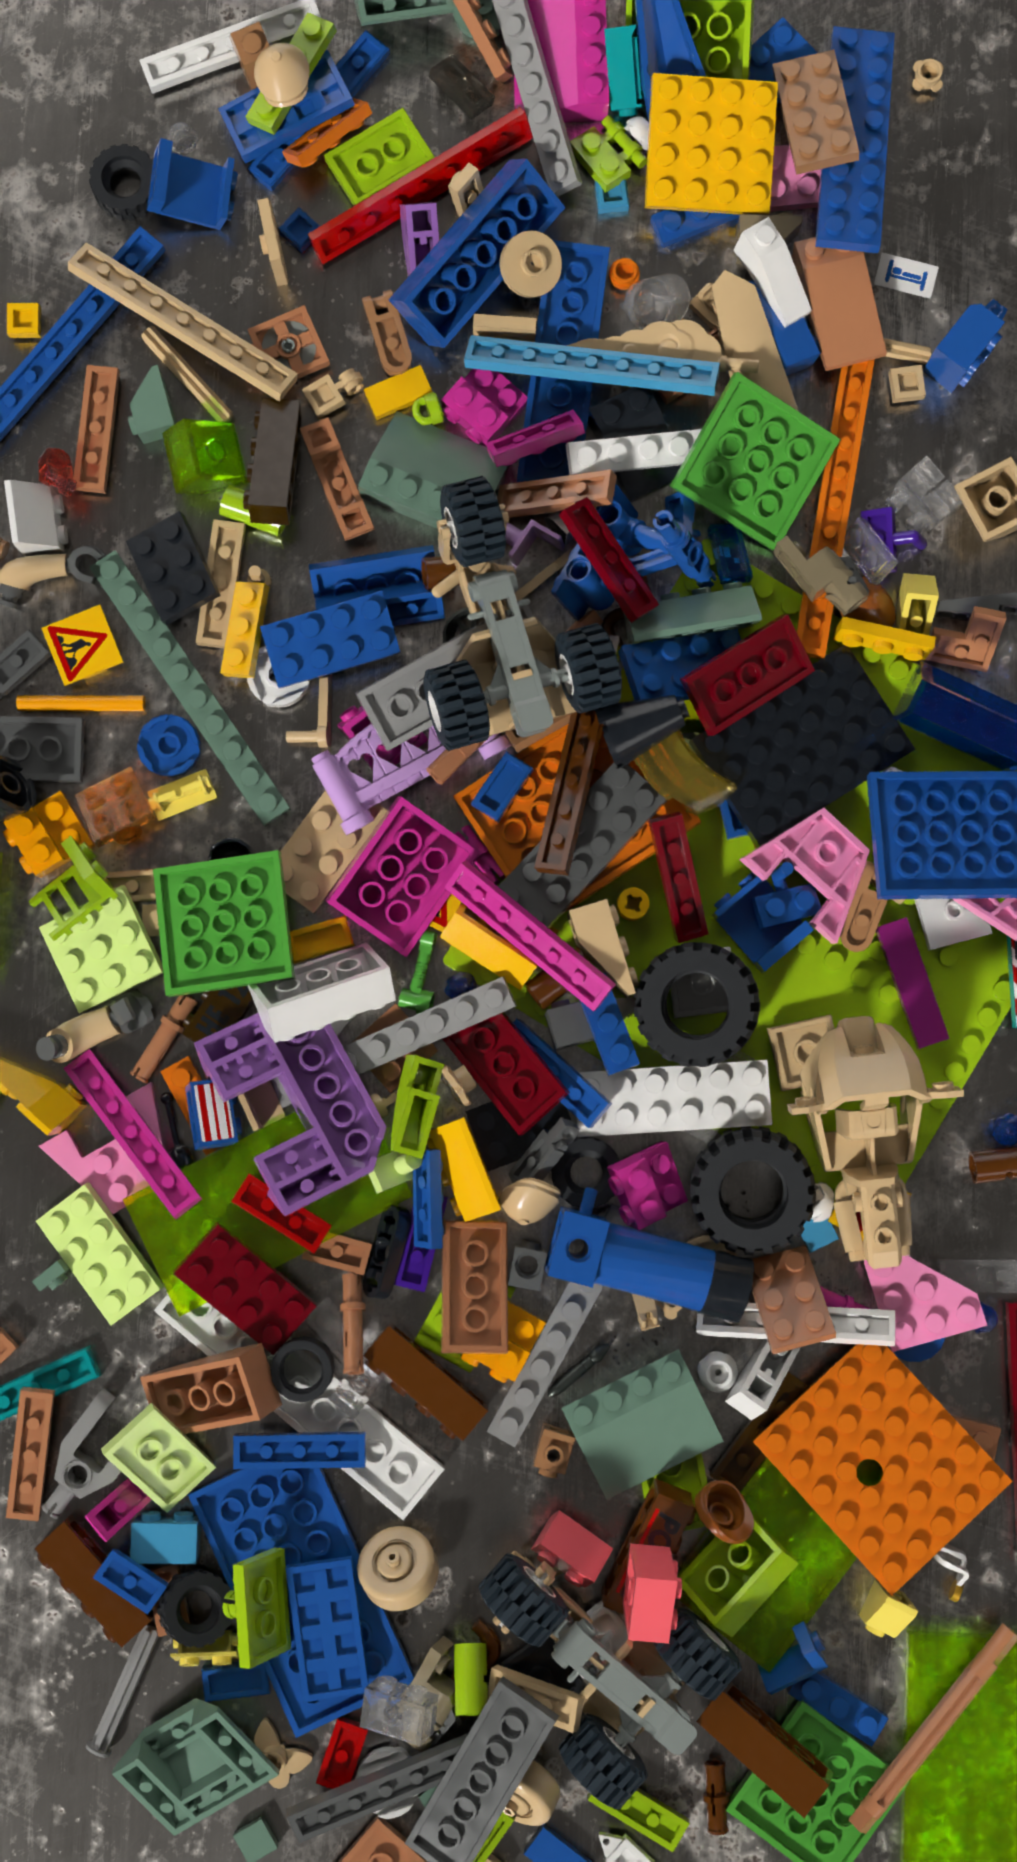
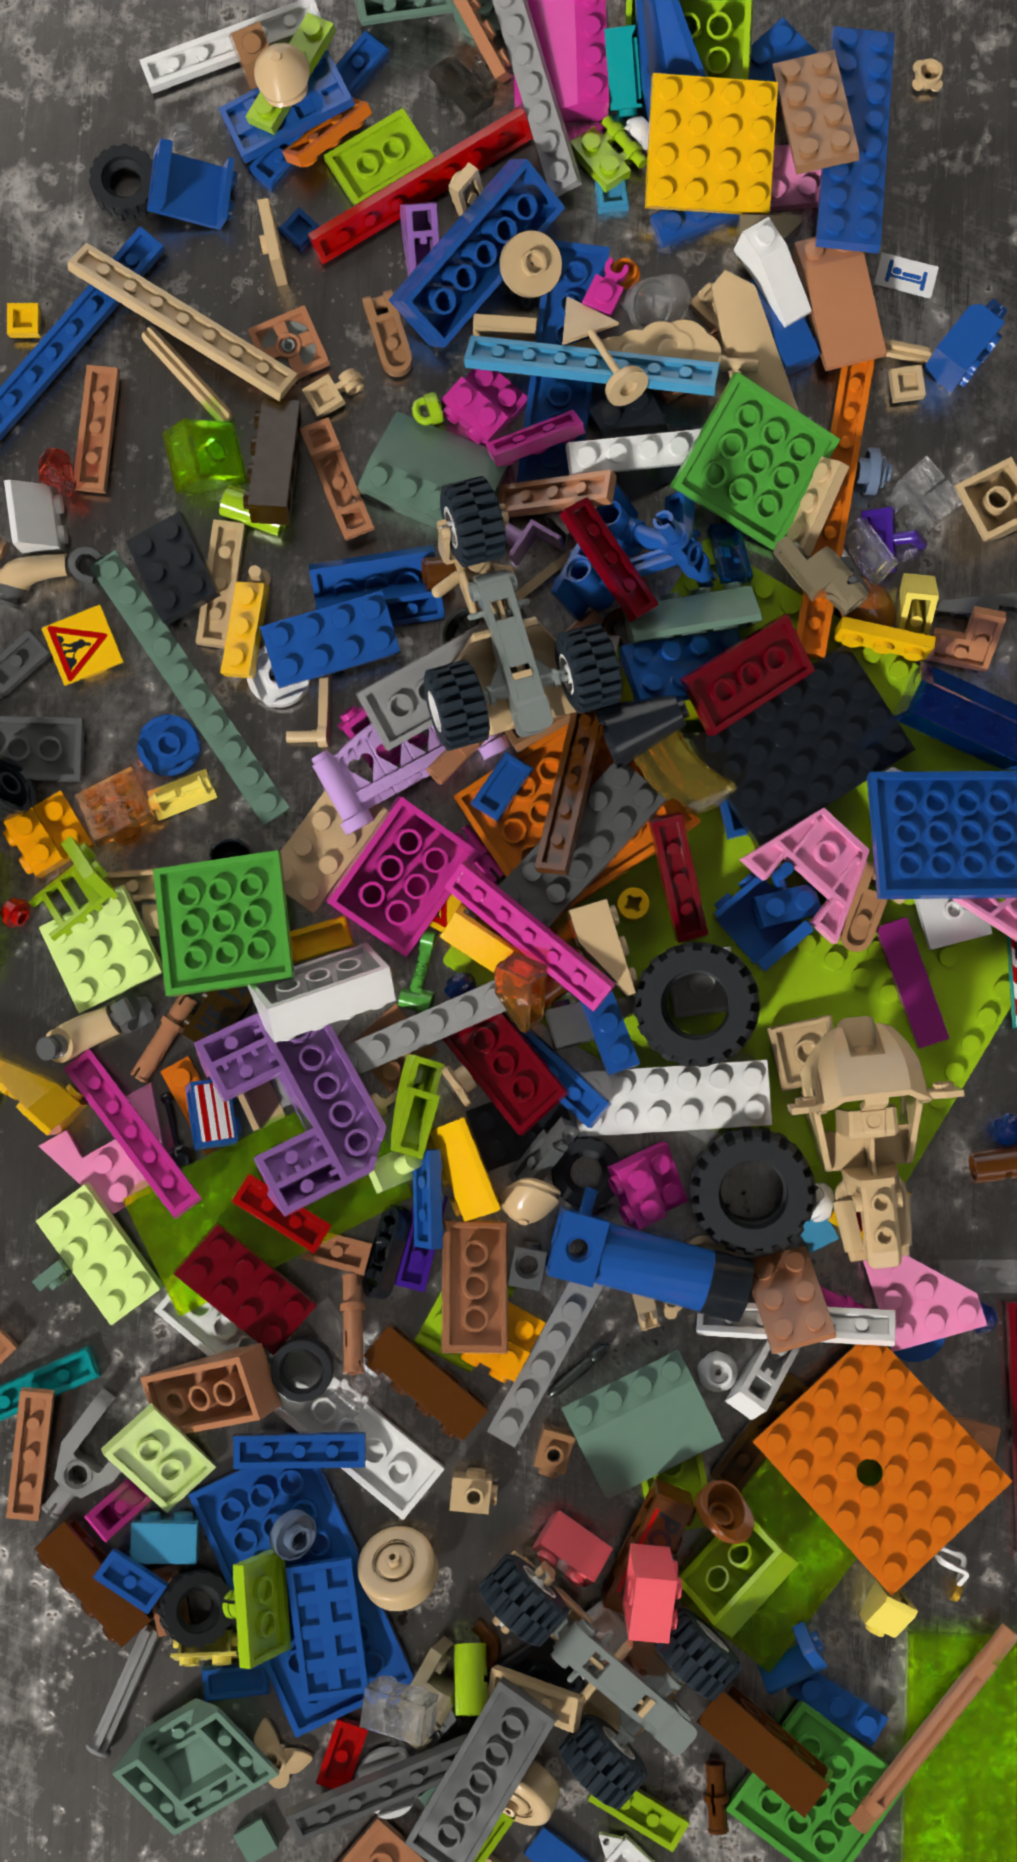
(15, 912): none -> red plate
(80, 703): light orange piece -> none
(151, 408): sand green slope -> none
(292, 1534): none -> sand blue plate
(397, 392): yellow tile -> none
(472, 1491): none -> tan brick
(522, 989): none -> clear orange slope
(582, 321): none -> tan piece
(605, 292): none -> dark pink plate
(817, 503): none -> tan plate
(873, 471): none -> sand blue plate

